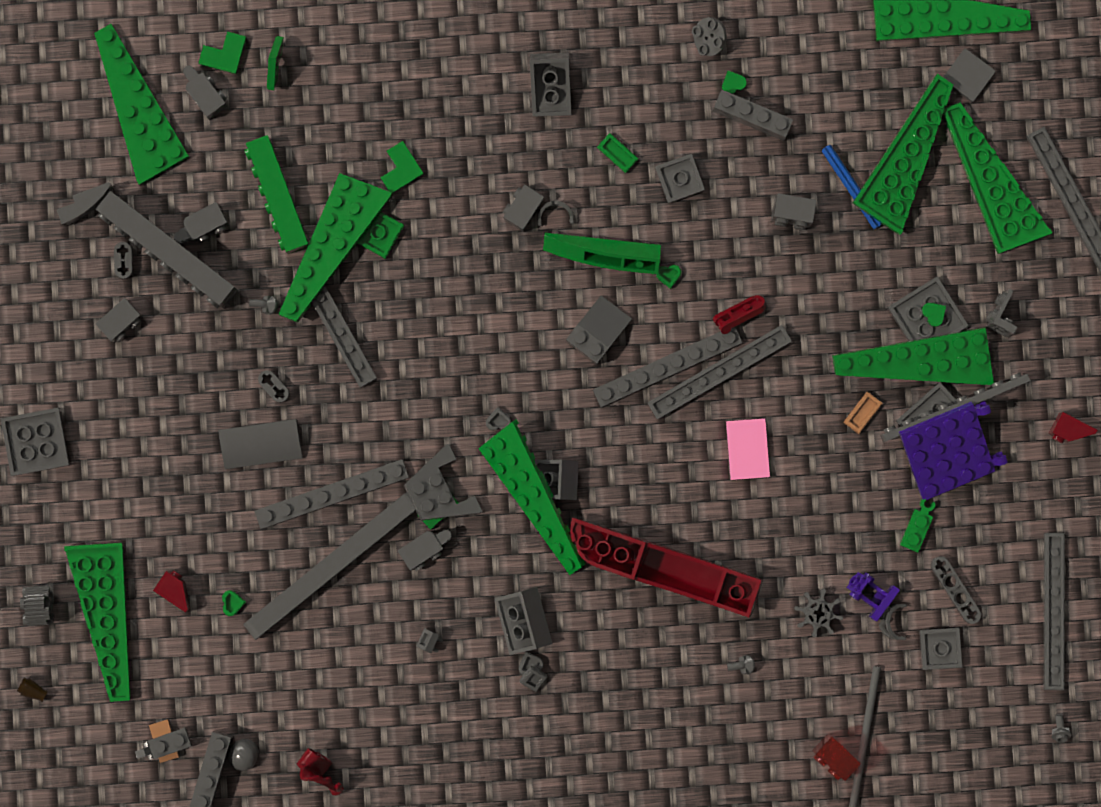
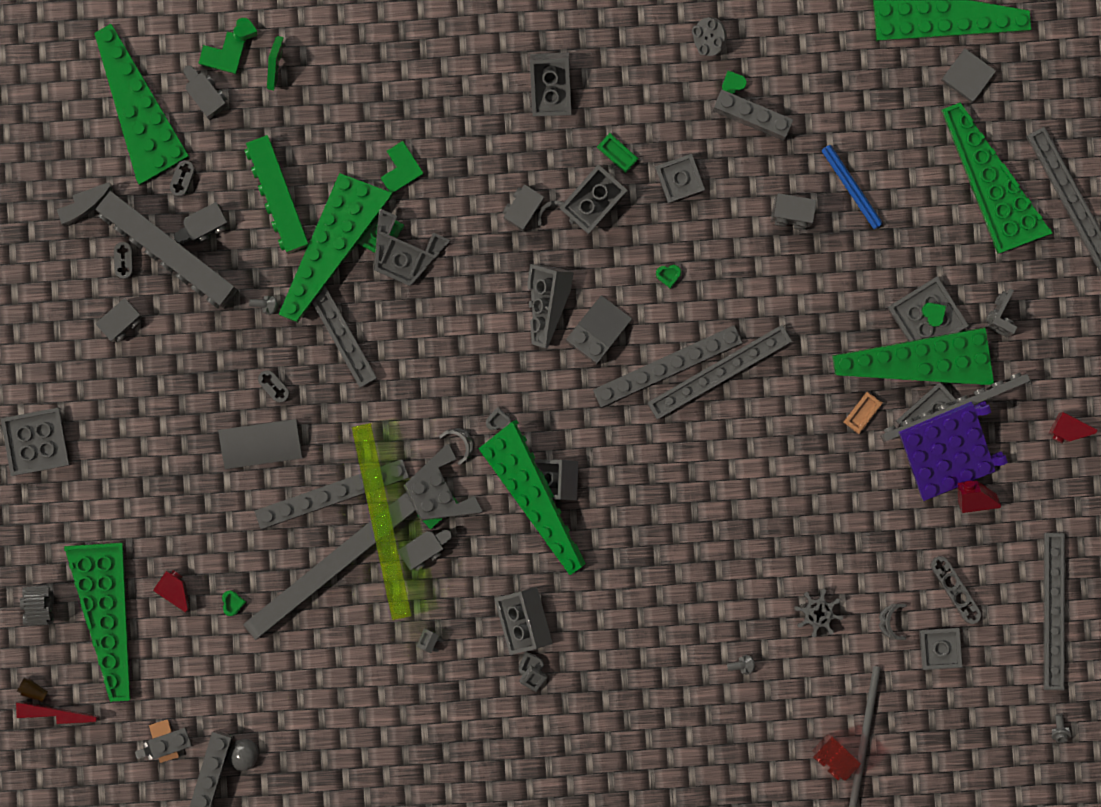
(63, 716): none -> dark red slope
(177, 177): none -> dark grey beam
(244, 29): none -> green tile
(313, 768): dark red piece -> none
(381, 521): none -> clear neon green plate
(399, 258): none -> dark grey wing
(463, 434): none -> dark grey helmet
(548, 297): none -> dark grey wedge
(593, 199): none -> dark grey slope
(605, 252): green slope -> none
(666, 568): dark red slope -> none
(739, 313): dark red plate -> none
(747, 449): bright pink tile -> none
(879, 601): dark purple tile -> none
(895, 179): green wing -> none
(917, 527): green plate -> none
(976, 497): none -> dark red slope

